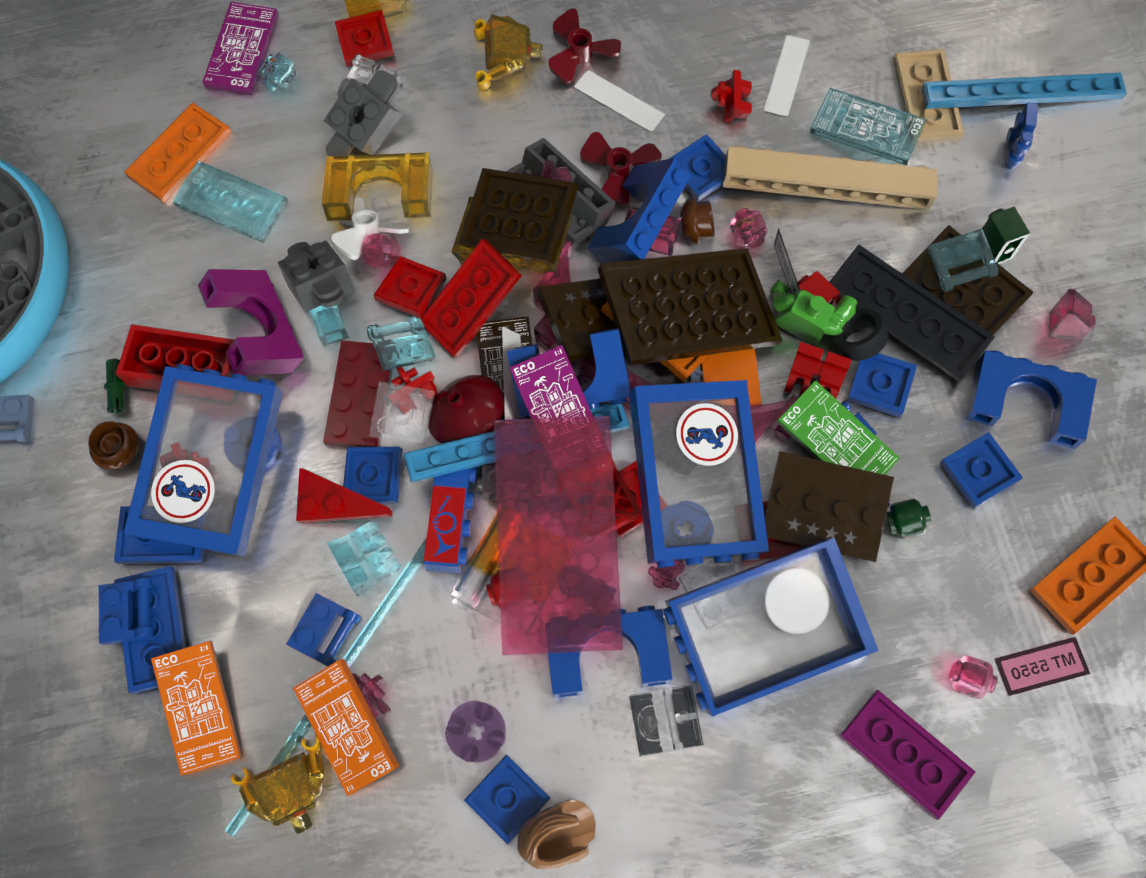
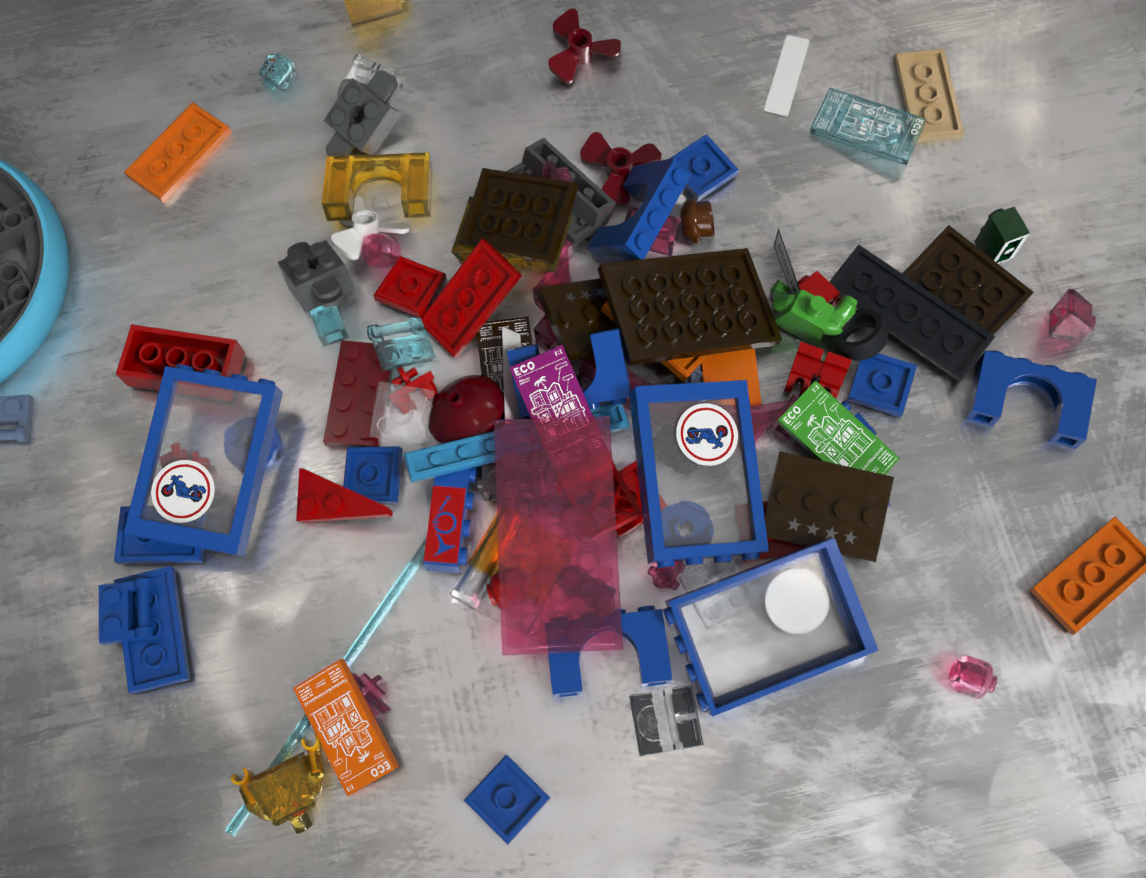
(113, 445): reddish brown piece -> none
(114, 387): dark green axle -> none
(196, 707): orange tile -> none
(230, 201): clear light blue tile -> none
(240, 48): magenta tile -> none
(255, 294): magenta arch -> none
(317, 624): blue plate -> none
(350, 552): clear light blue legs -> none
(364, 36): red plate -> none
(470, 748): clear purple plate -> none
(506, 48): clear yellow torso -> none
(557, 835): medium nougat hair -> none
(619, 101): white sticker -> none
(729, 95): red hips -> none
(748, 228): clear pink head -> none
(830, 178): tan brick -> none
(907, 754): magenta tile -> none
(908, 518): dark green head -> none
(962, 251): clear light blue plate -> none
(981, 470): blue plate -> none
(1021, 135): blue plate -> none
(1023, 90): dark azure tile -> none
(1042, 666): clear pink sticker -> none

